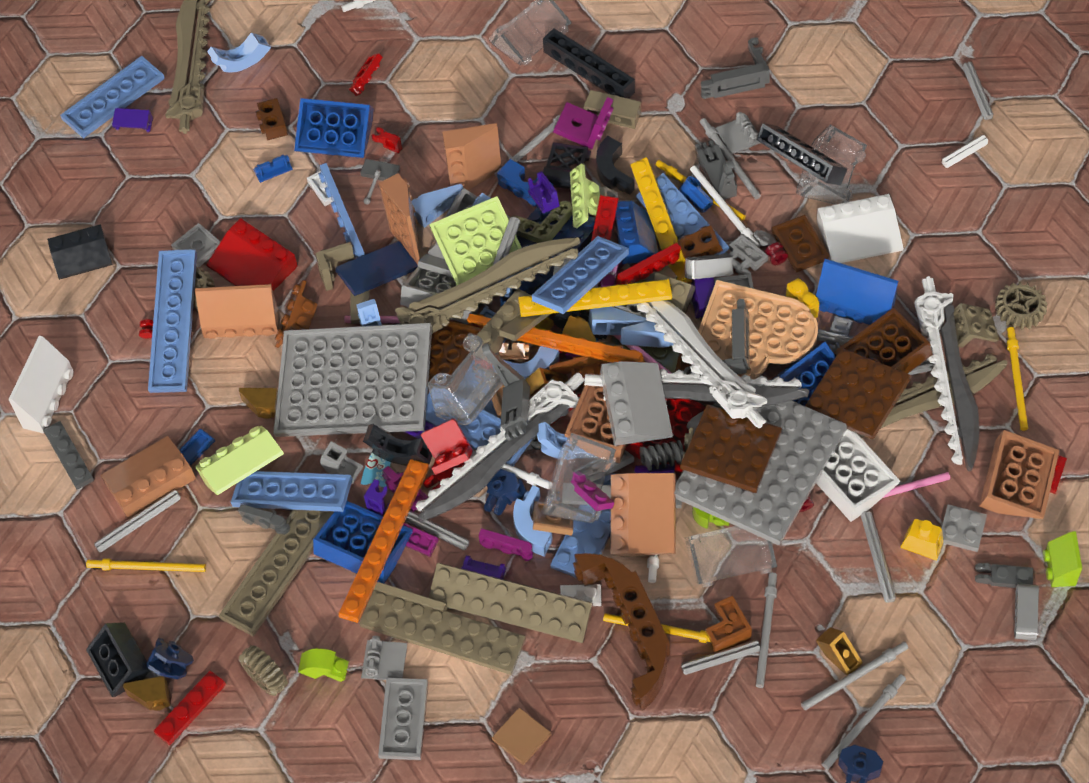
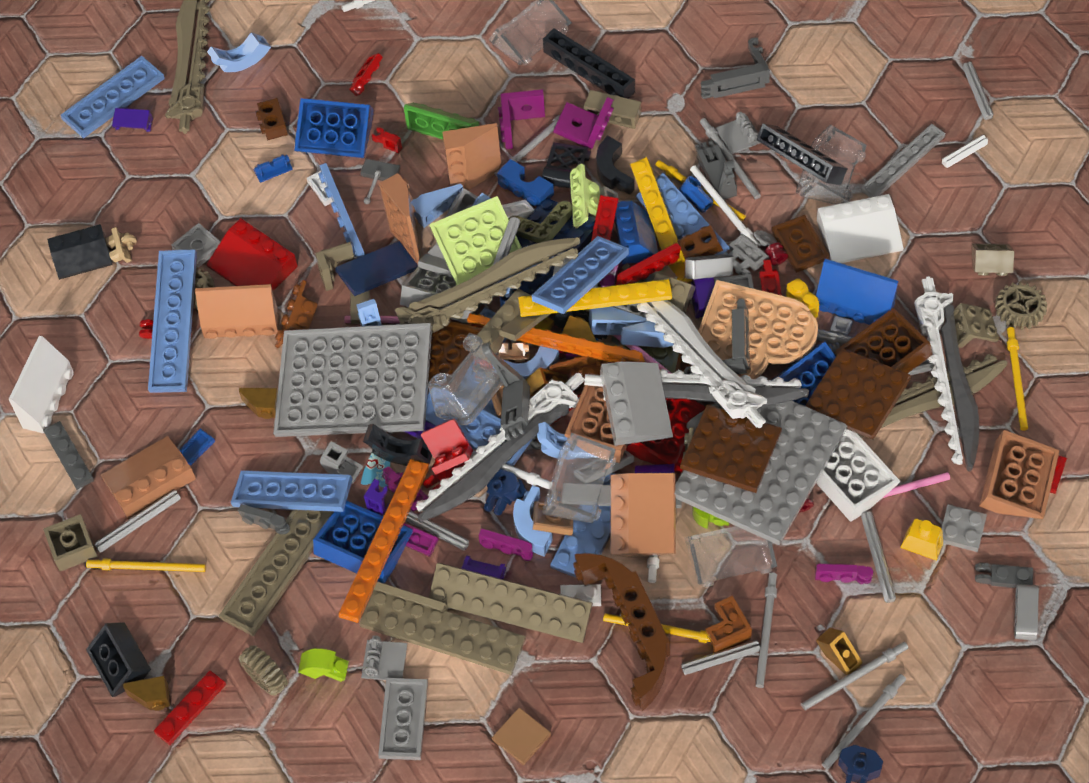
(70, 542): none -> dark tan brick
(123, 244): none -> tan hips
(169, 660): dark blue hinge -> none
(238, 459): yellowish green slope -> none
(434, 121): none -> bright green slope
(513, 109): none -> magenta bracket
(518, 208): none -> white plate
(543, 193): dark purple hinge -> none
(590, 492): magenta hinge -> none
(661, 454): dark grey piece -> none
(769, 279): none -> red hinge
(844, 573): none -> magenta hinge
(903, 161): none -> light grey tile
(992, 259): none -> slope
(1063, 560): lime slope -> none

